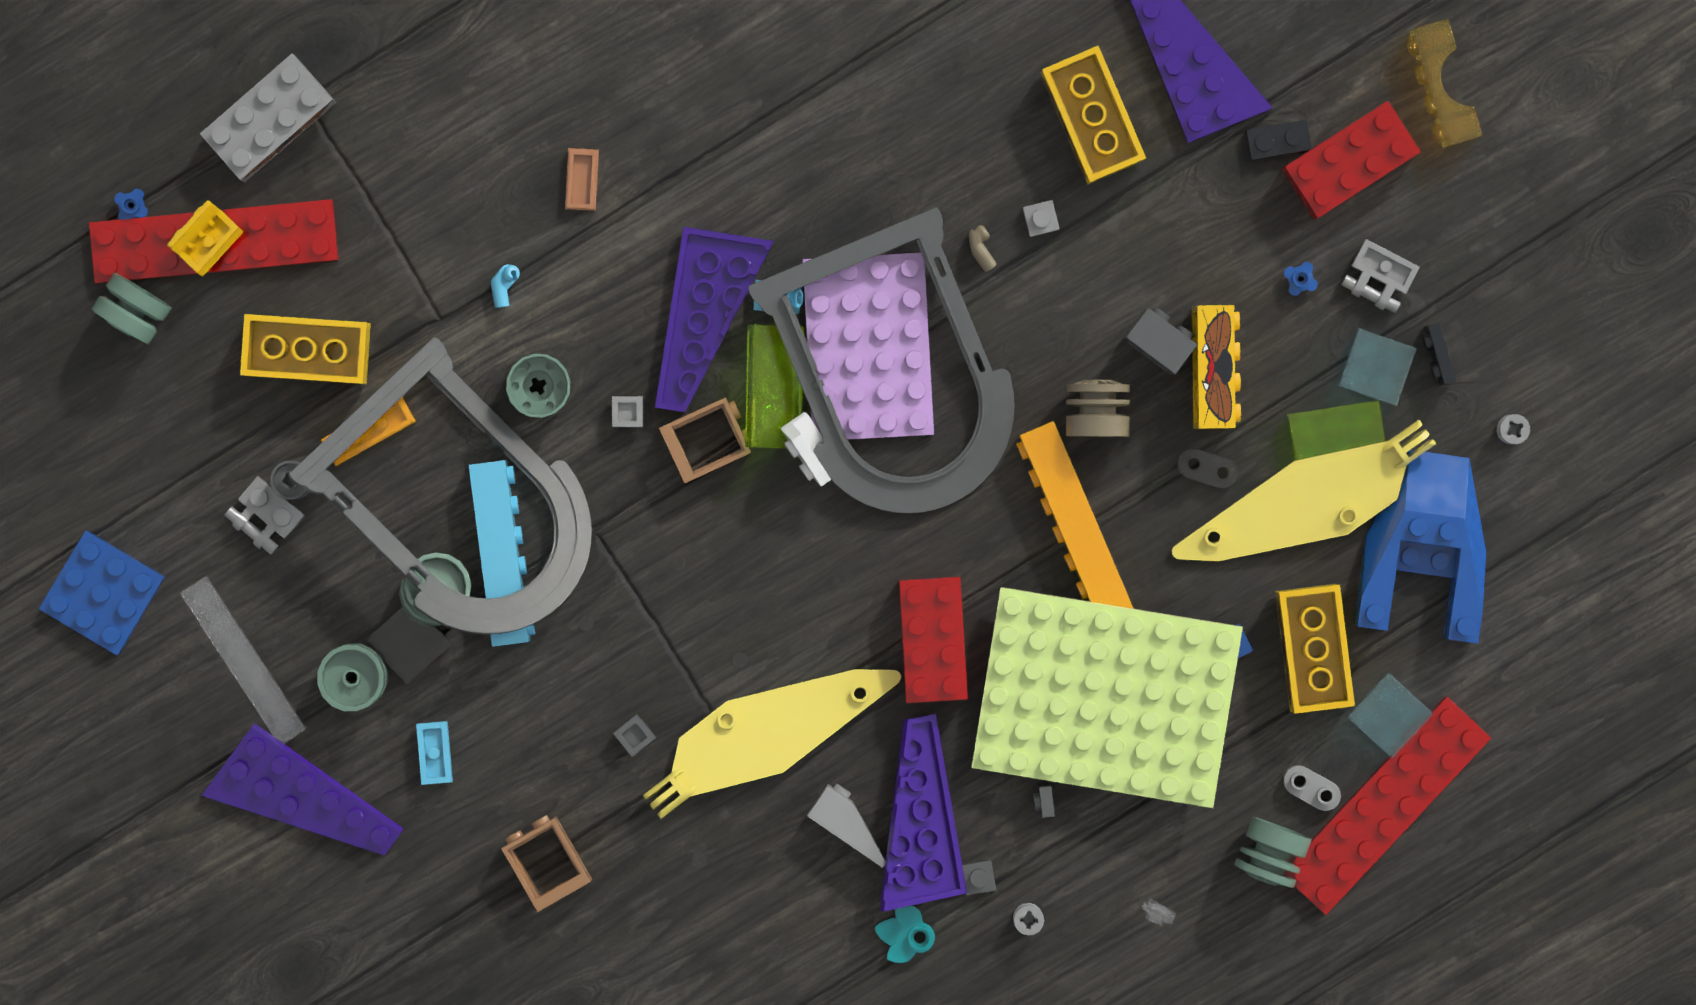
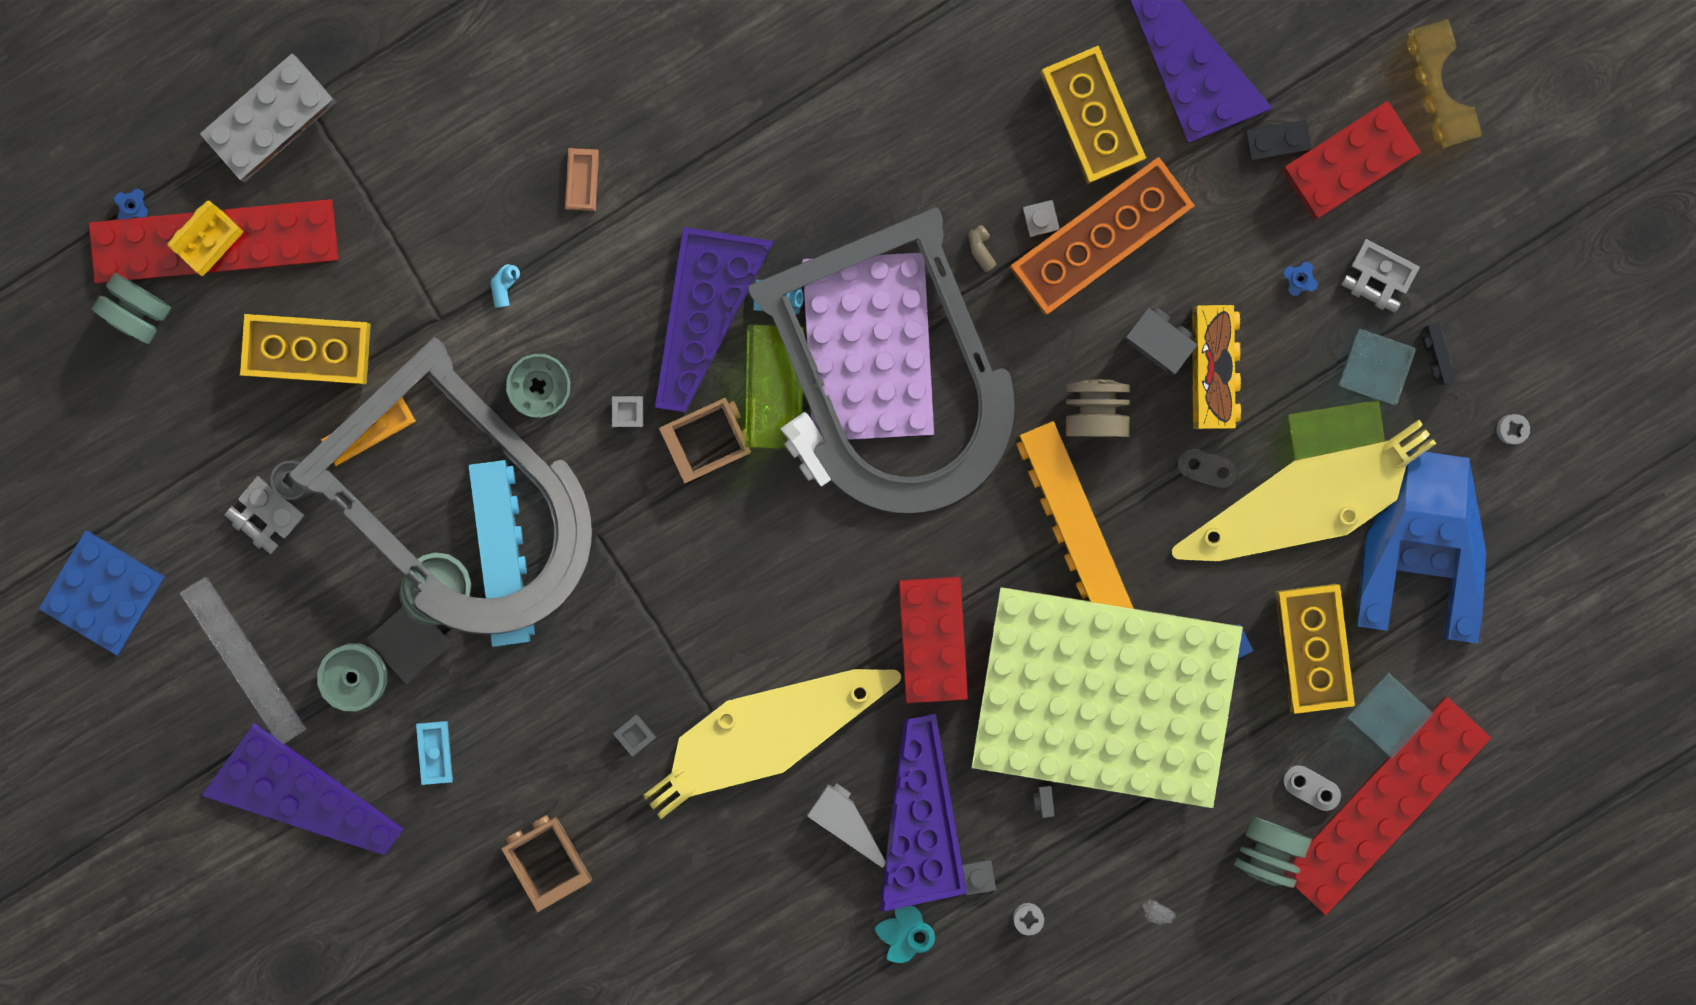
(1102, 236): none -> orange brick

